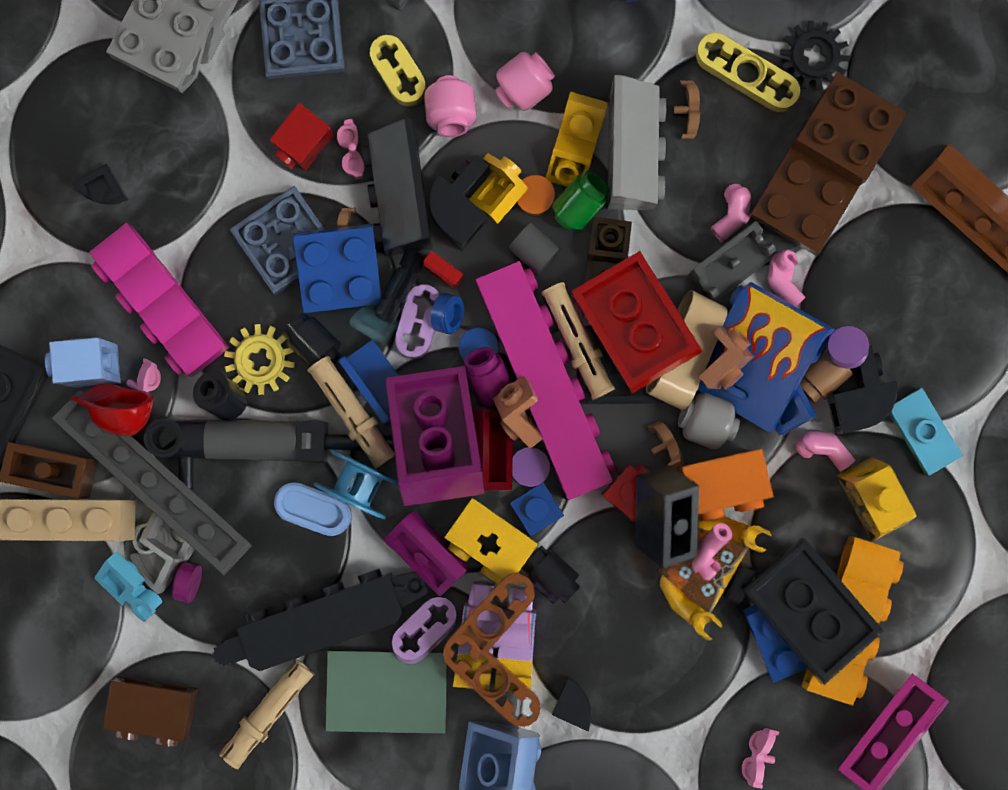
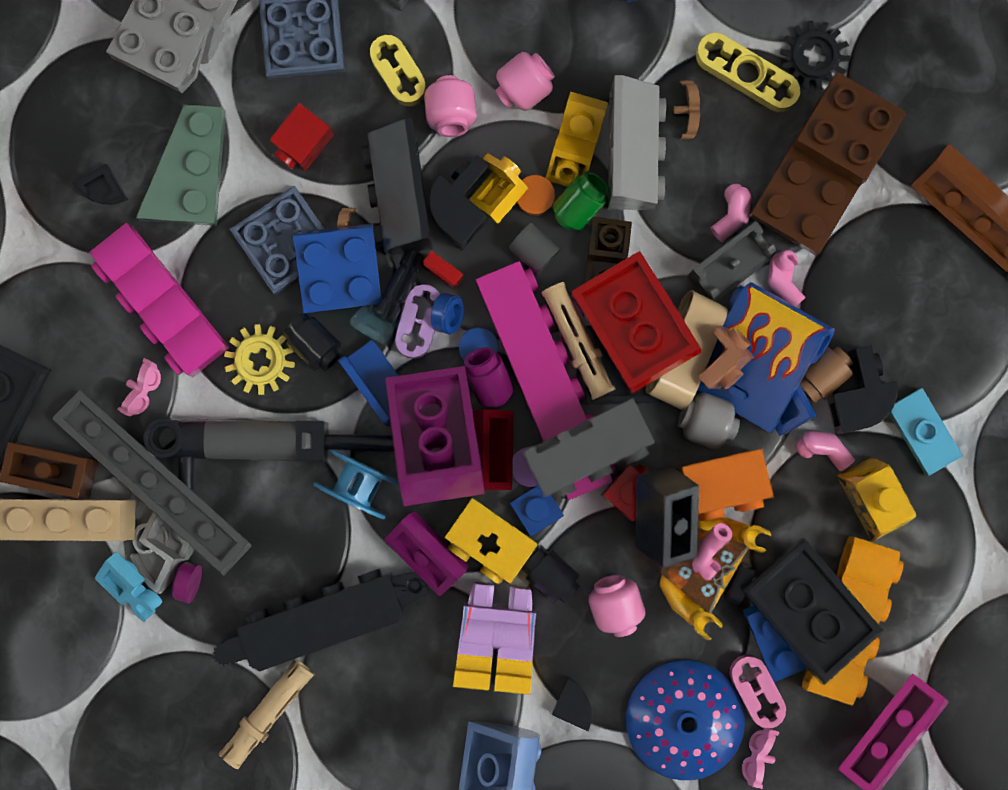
(83, 362): light blue brick -> none
(117, 408): red cap -> none
(150, 710): reddish brown brick -> none
(189, 172): none -> sand green wing
(219, 395): black brick -> none
(312, 509): light blue tile -> none
(348, 139): bright pink piece -> none
(360, 425): tan pin -> none
(383, 694): sand green tile -> none
(417, 623): lavender beam -> none
(482, 643): dark orange beam -> none
(512, 407): nougat bracket -> none
(589, 449): none -> dark grey wedge
(616, 605): none -> bright pink head
(666, 698): none -> blue dish
(668, 442): medium nougat piece -> none
(749, 695): none -> bright pink beam
(848, 347): medium lavender tile -> none

